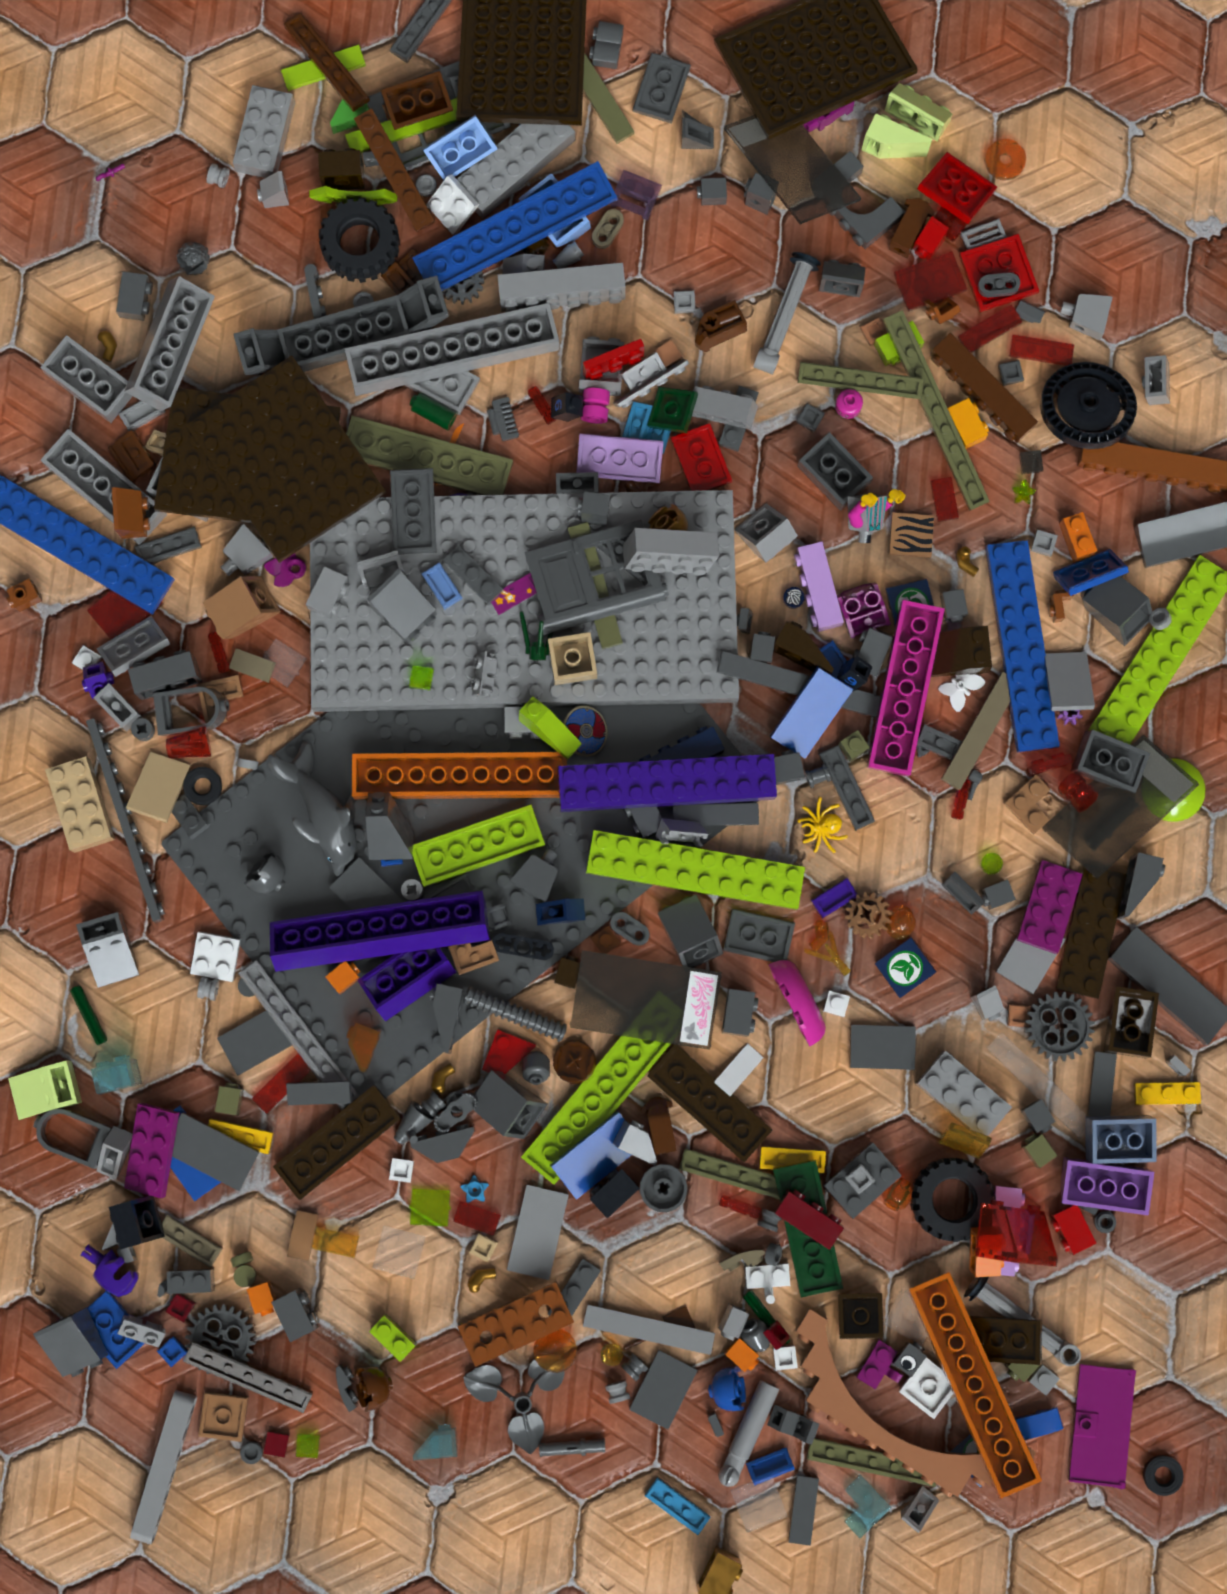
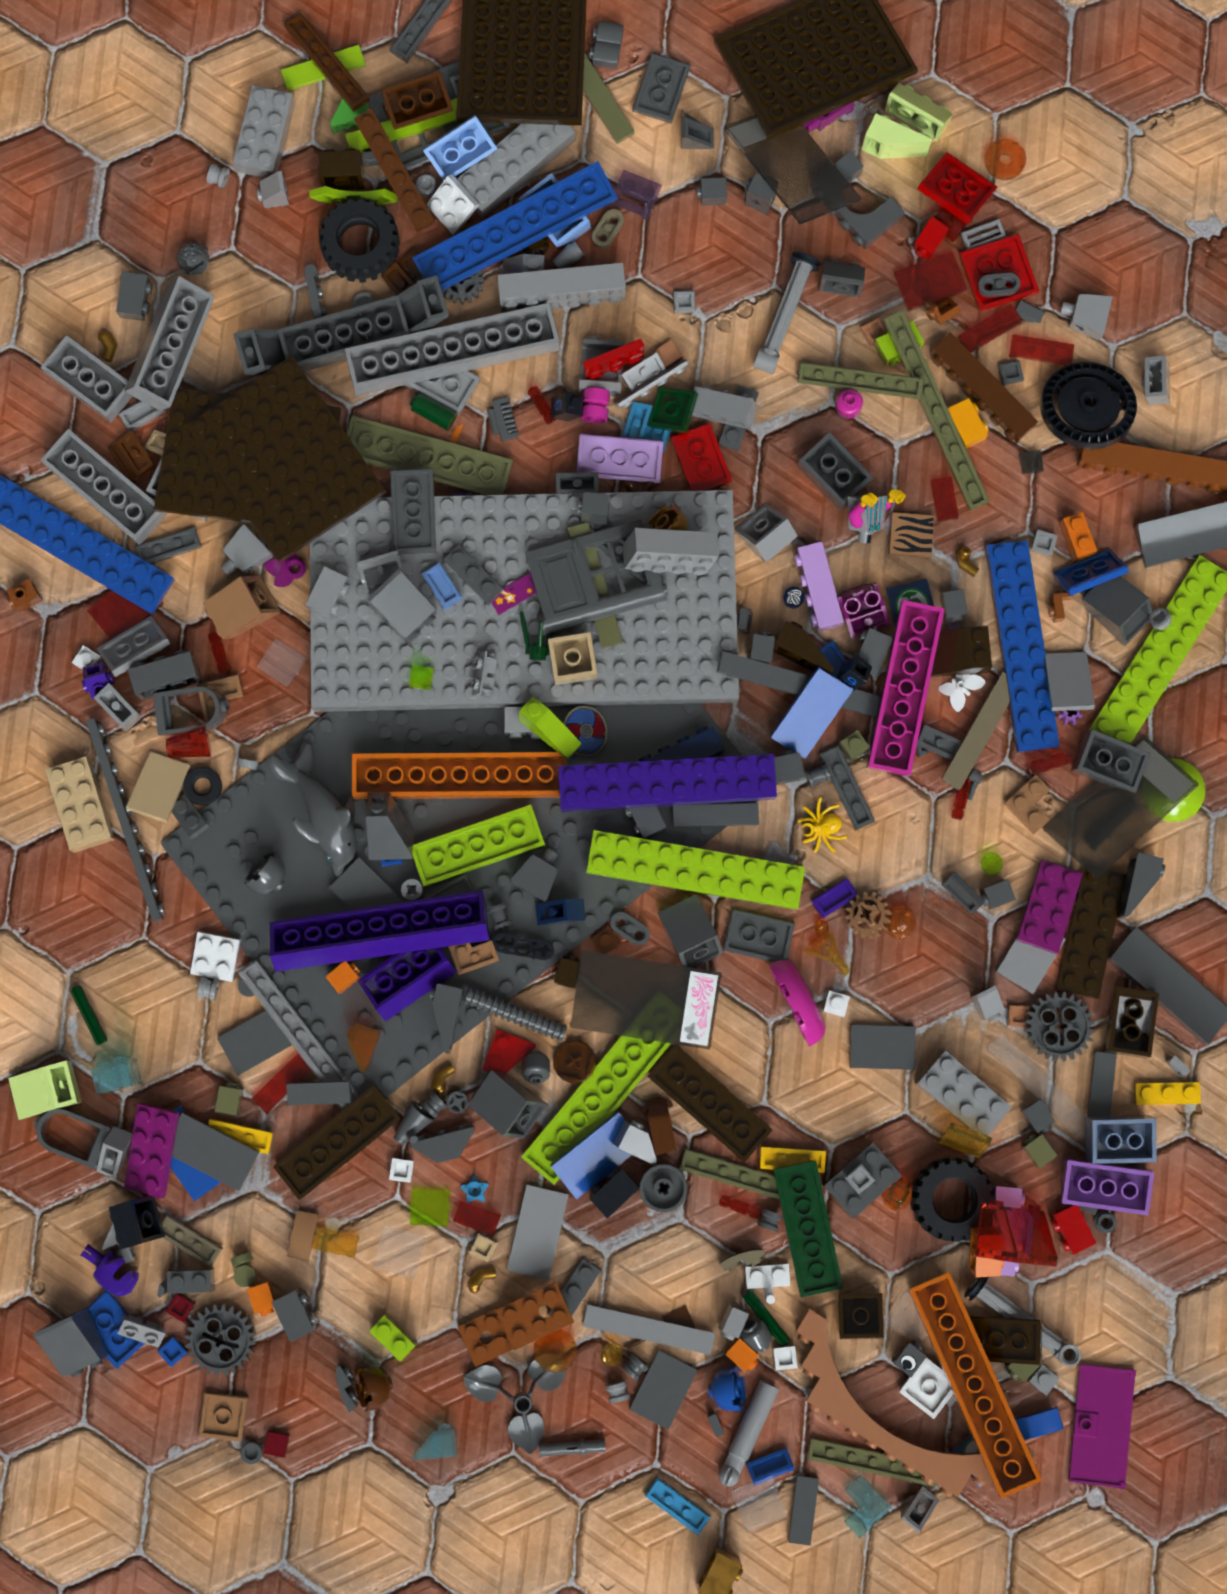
(108, 949): slope -> none
(110, 172): magenta hand -> none
(130, 513): dark orange slope -> none
(146, 732): dark grey wheel -> none
(163, 1467): light grey beam -> none
(248, 1376): tile -> none
(252, 665): dark tan slope -> none
(307, 1445): clear neon green plate -> none
(446, 1119): dark grey piece -> none
(681, 831): light grey hinge -> none
(726, 324): reddish brown piece -> none
(738, 1069): white sticker -> none
(739, 1012): dark grey brick -> none
(773, 1254): dark grey tile -> none
(776, 1335): dark red tile -> none
(793, 1424): dark grey brick -> none
(809, 1218): dark red brick -> none
(810, 417): dark grey tile -> none
(878, 1365): magenta plate -> none
(905, 967): slope -> none
(910, 226): reddish brown piece -> none
(1024, 492): clear neon green plant -> none
(1076, 790): clear red wheel -> none
(1176, 1472): black tyre -> none

